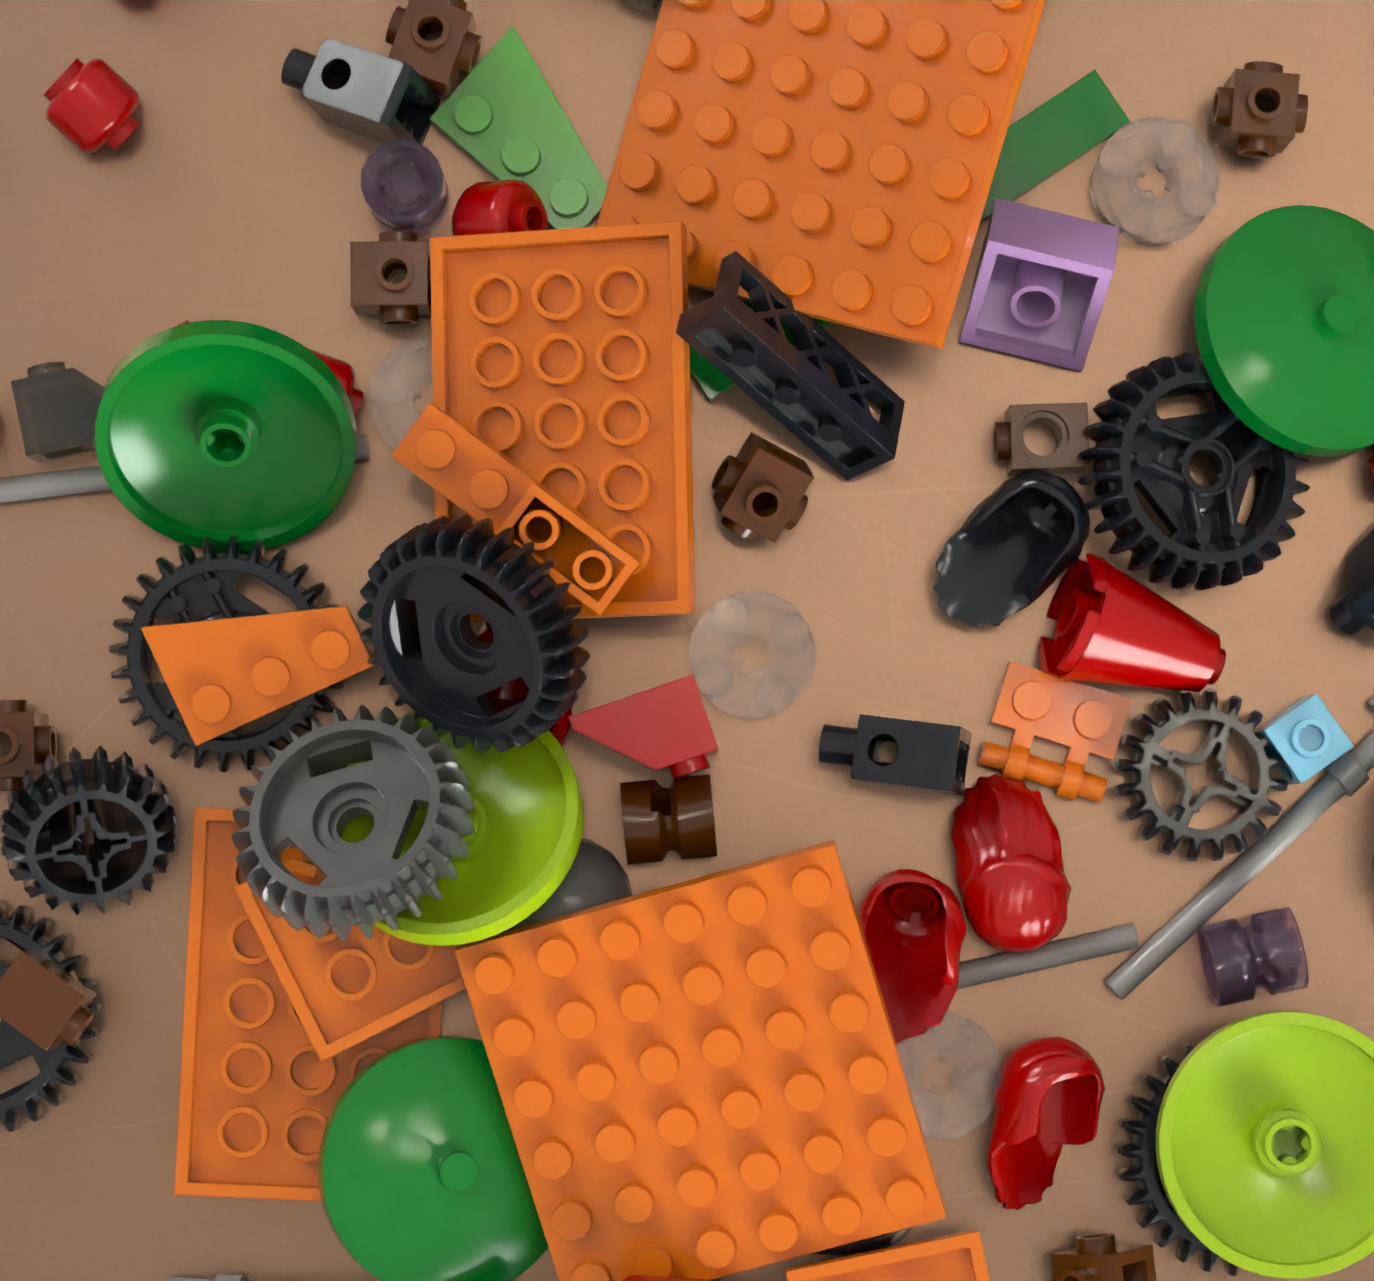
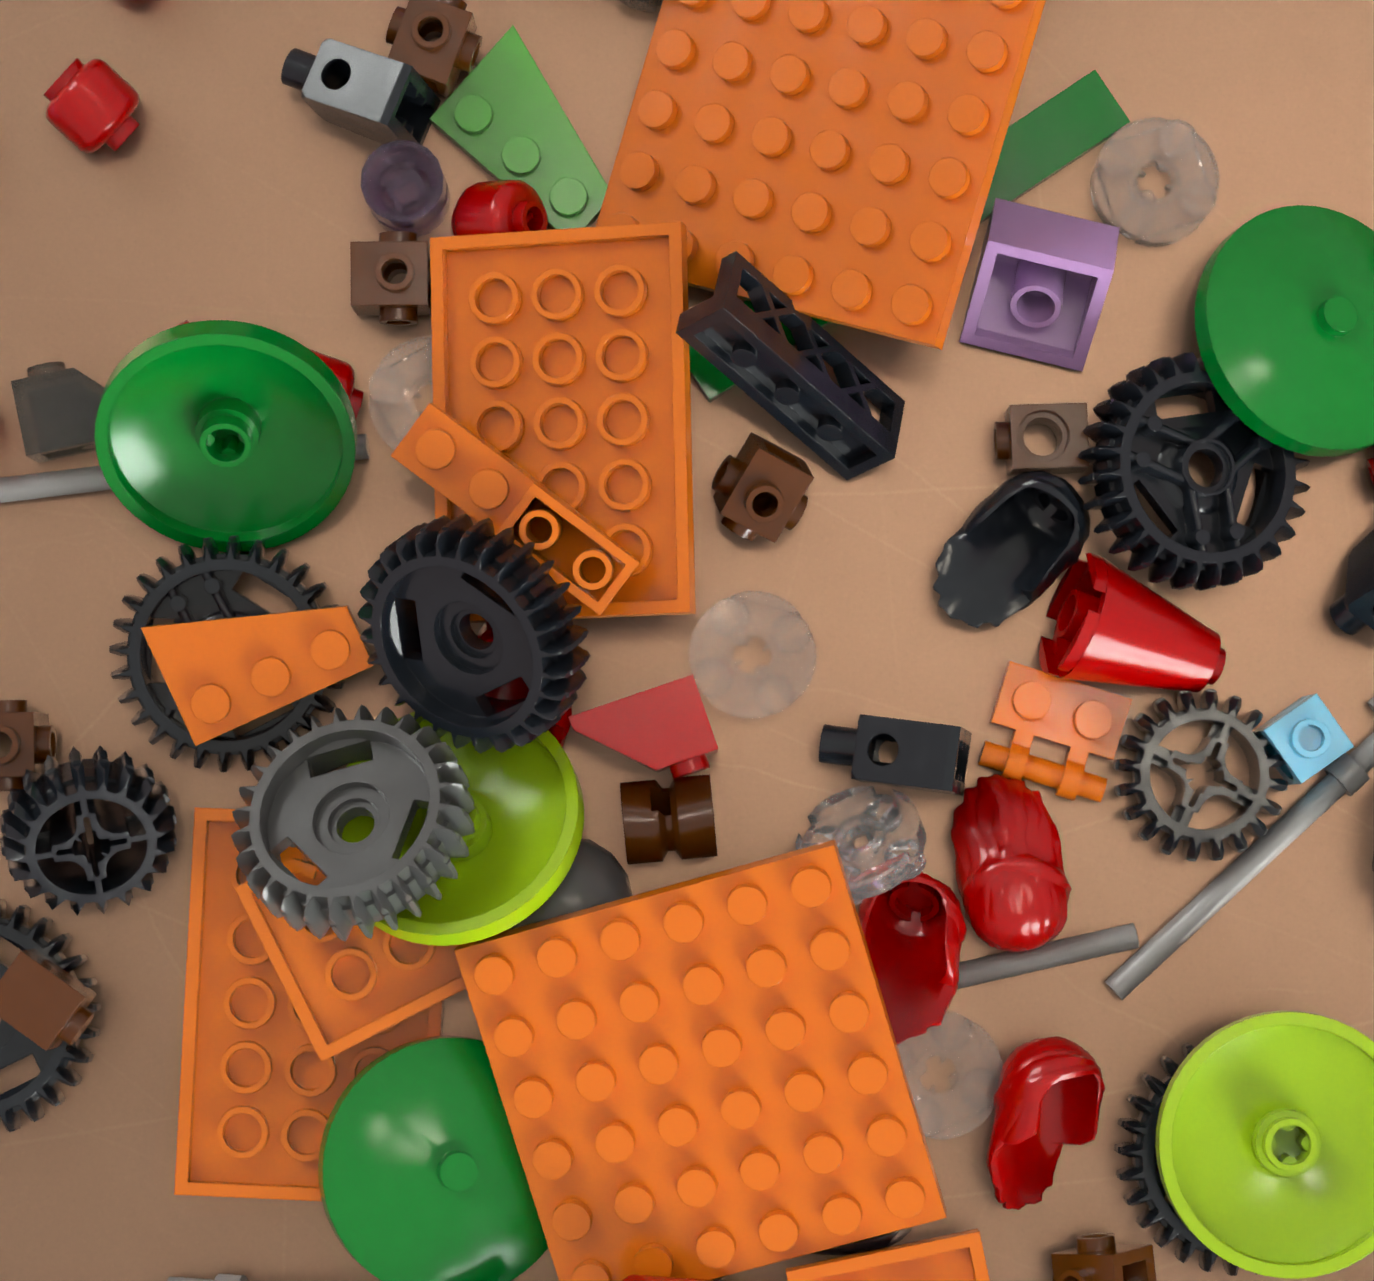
(889, 825): none -> clear plate
(1248, 128): reddish brown brick -> none
(1253, 956): wheel -> none

